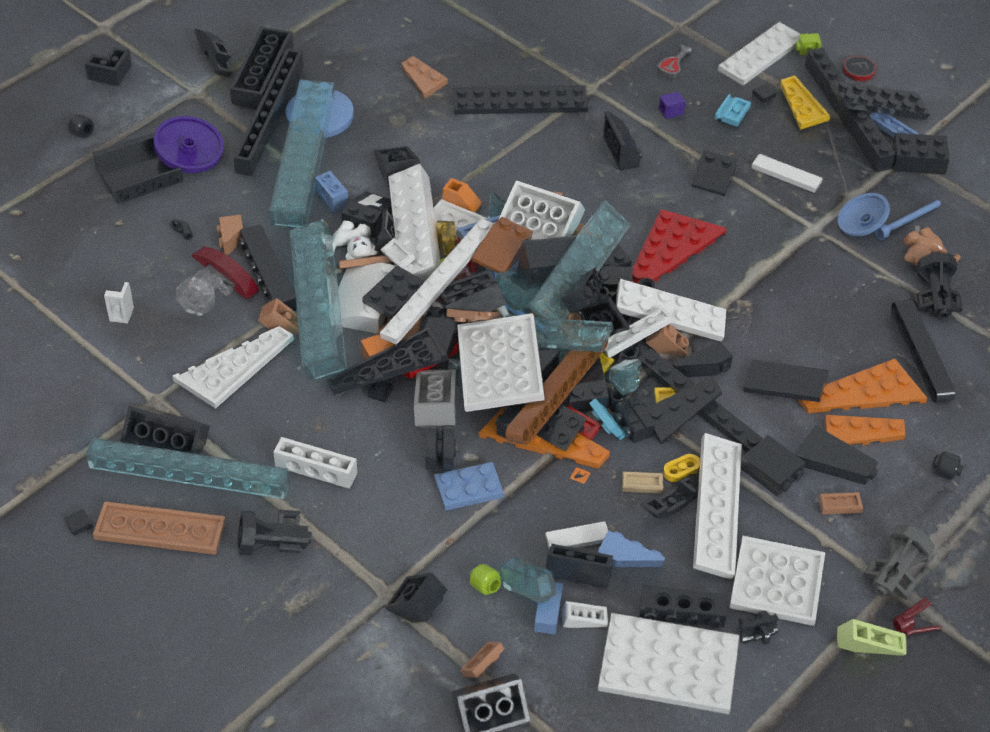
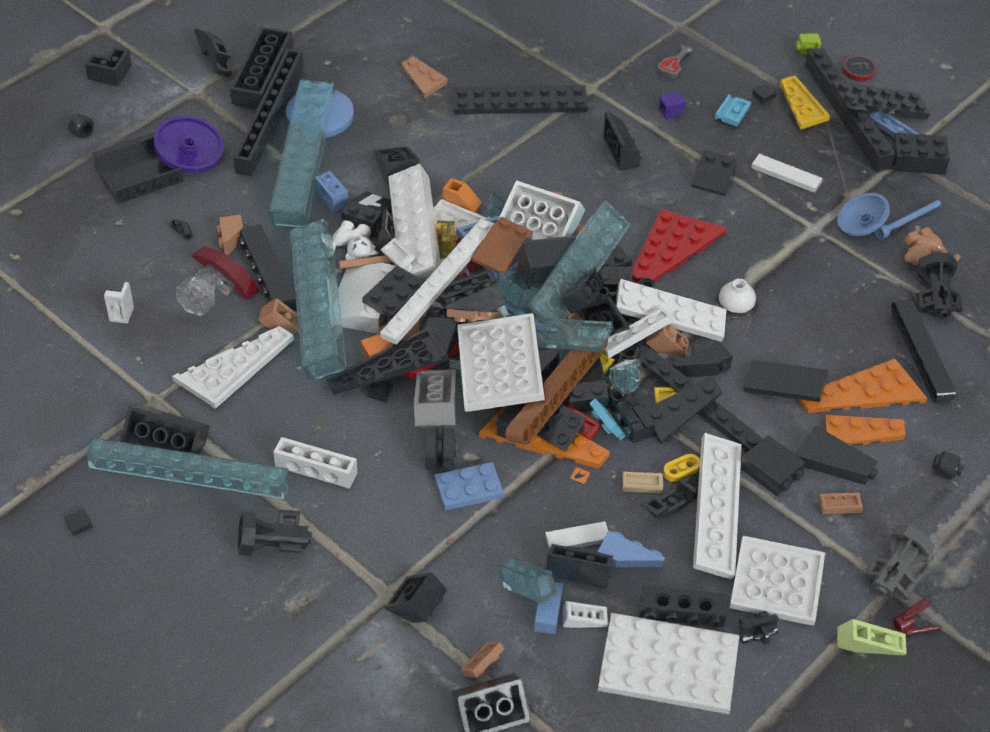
(159, 528): nougat plate -> none
(485, 579): lime head -> none
(737, 296): none -> white piece
(760, 53): white plate -> none

